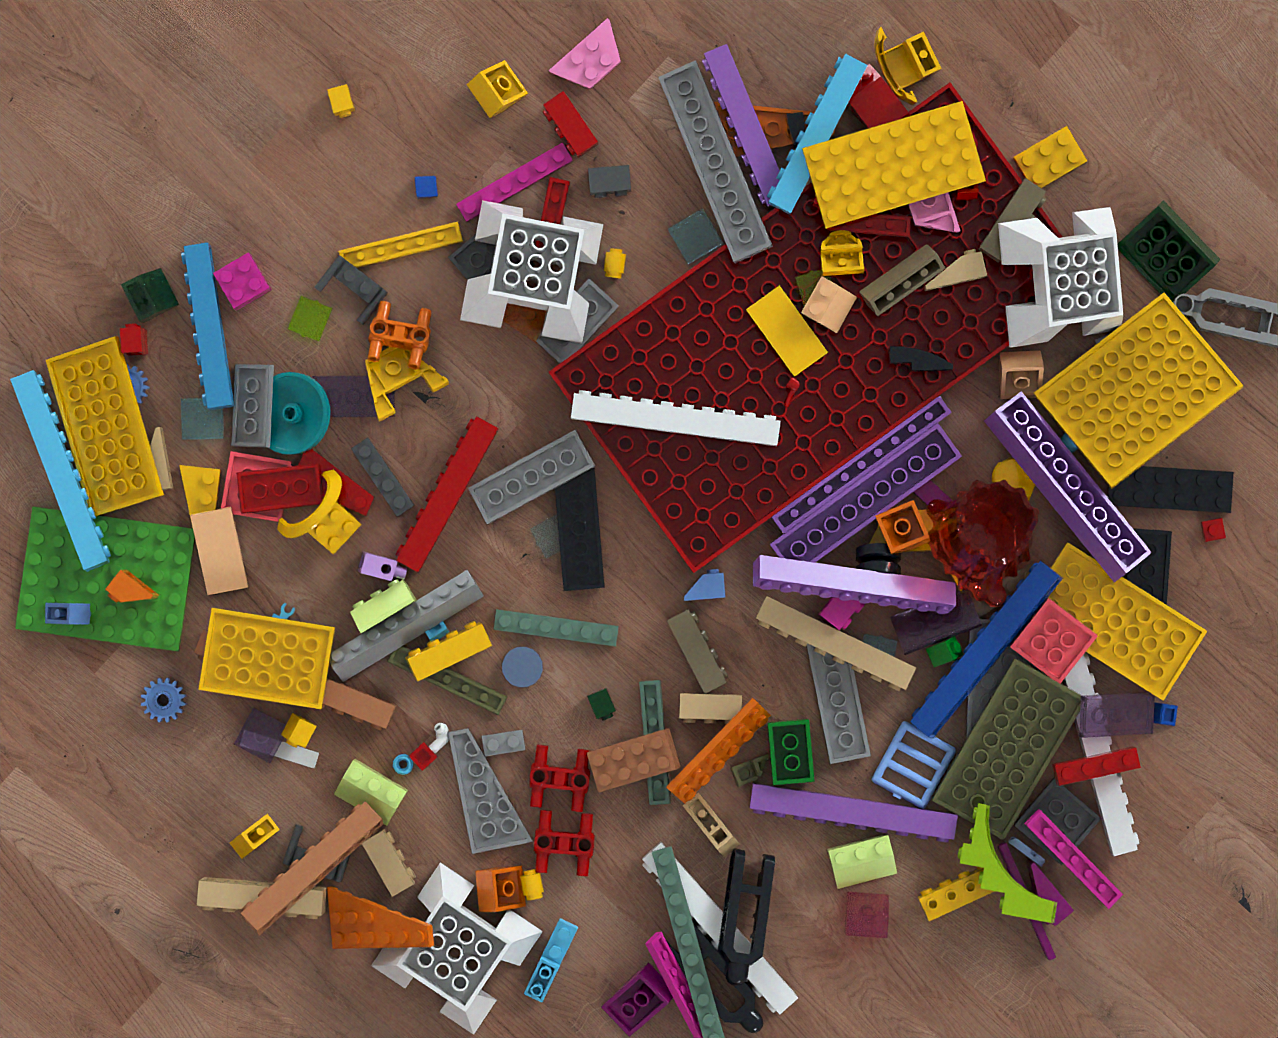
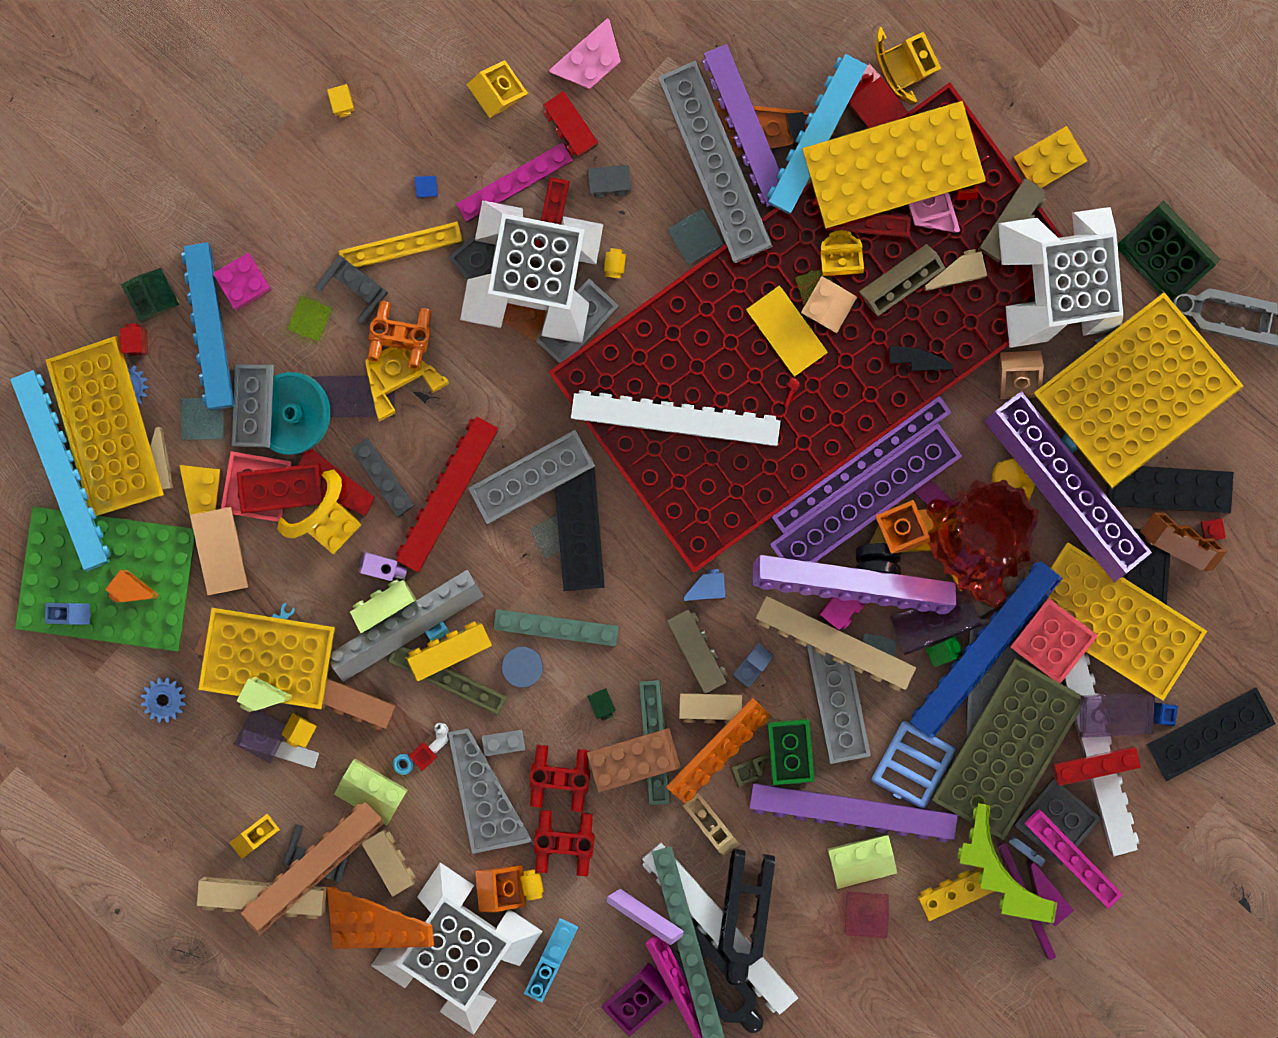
(259, 695): none -> yellowish green slope
(645, 916): none -> lavender tile
(753, 665): none -> sand blue slope
(1182, 542): none -> dark orange brick
(1211, 734): none -> black plate

